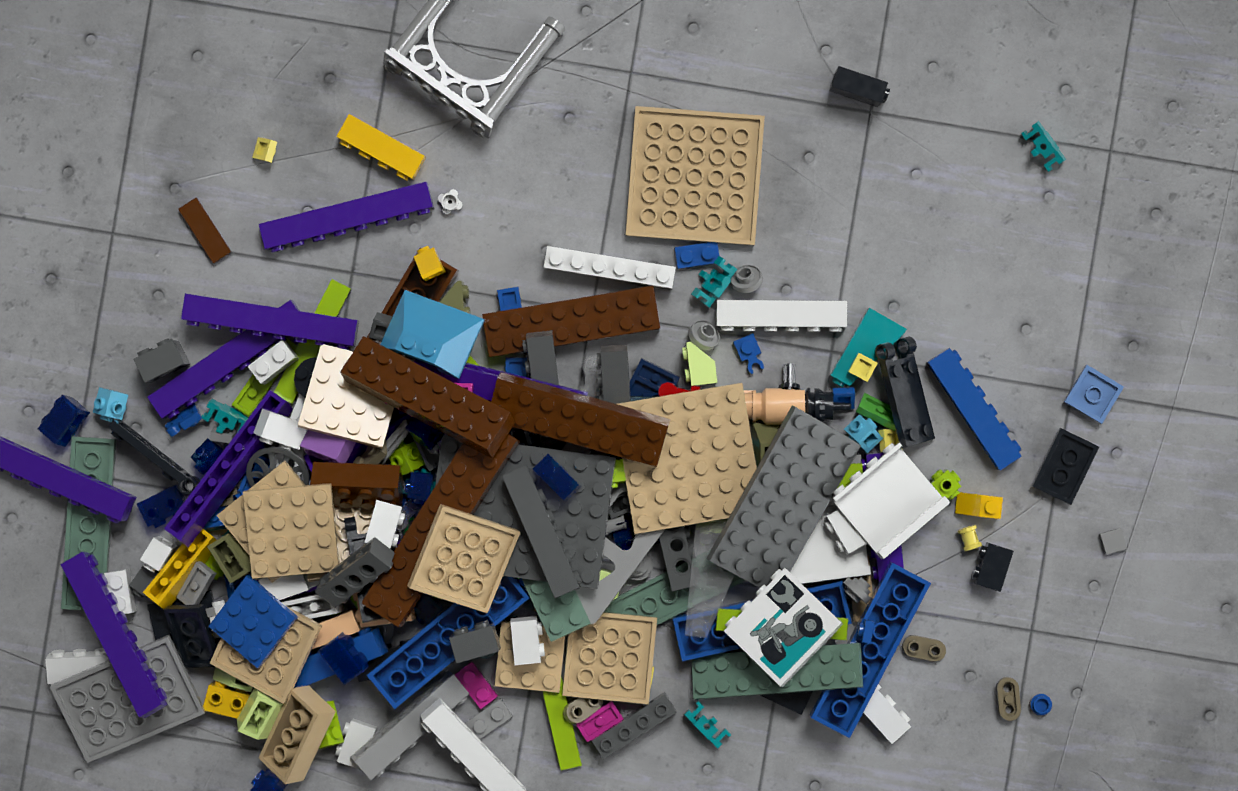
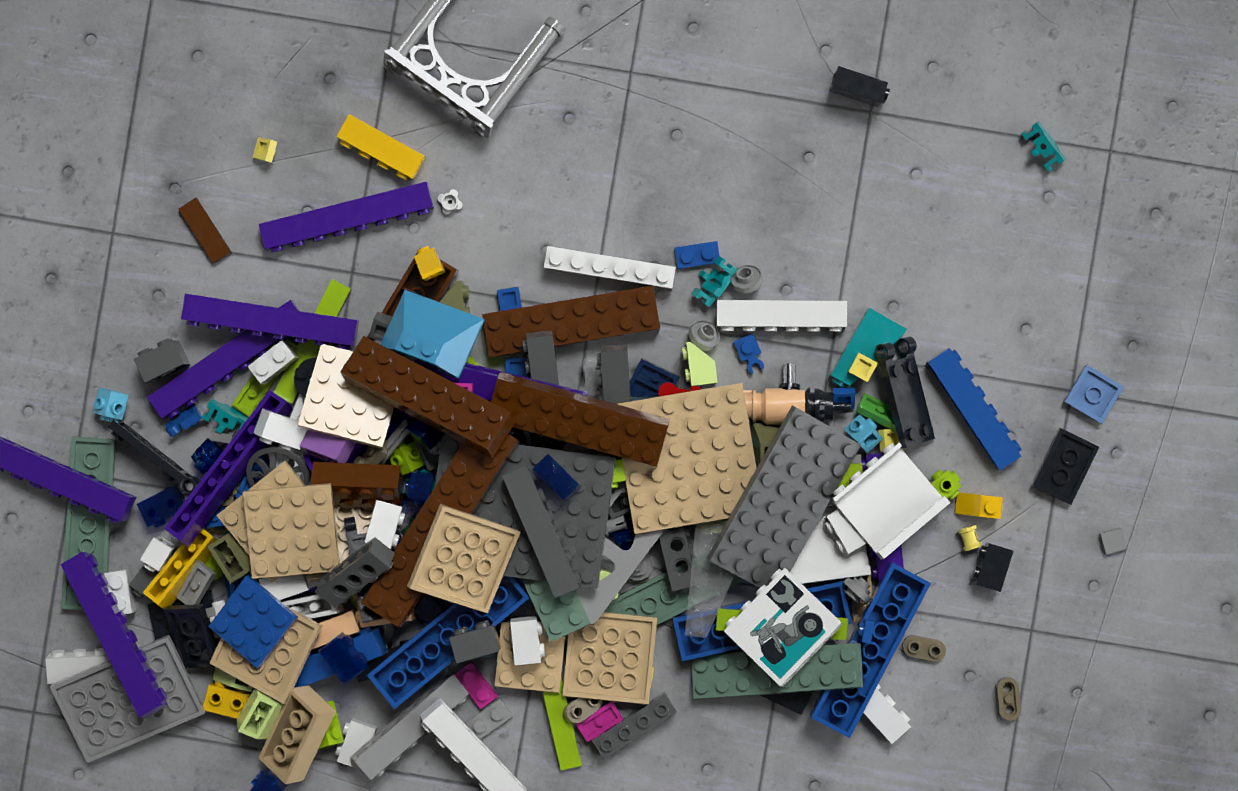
(63, 420): clear blue brick -> none
(695, 175): tan plate -> none
(708, 732): teal piece -> none
(1041, 704): blue plate -> none

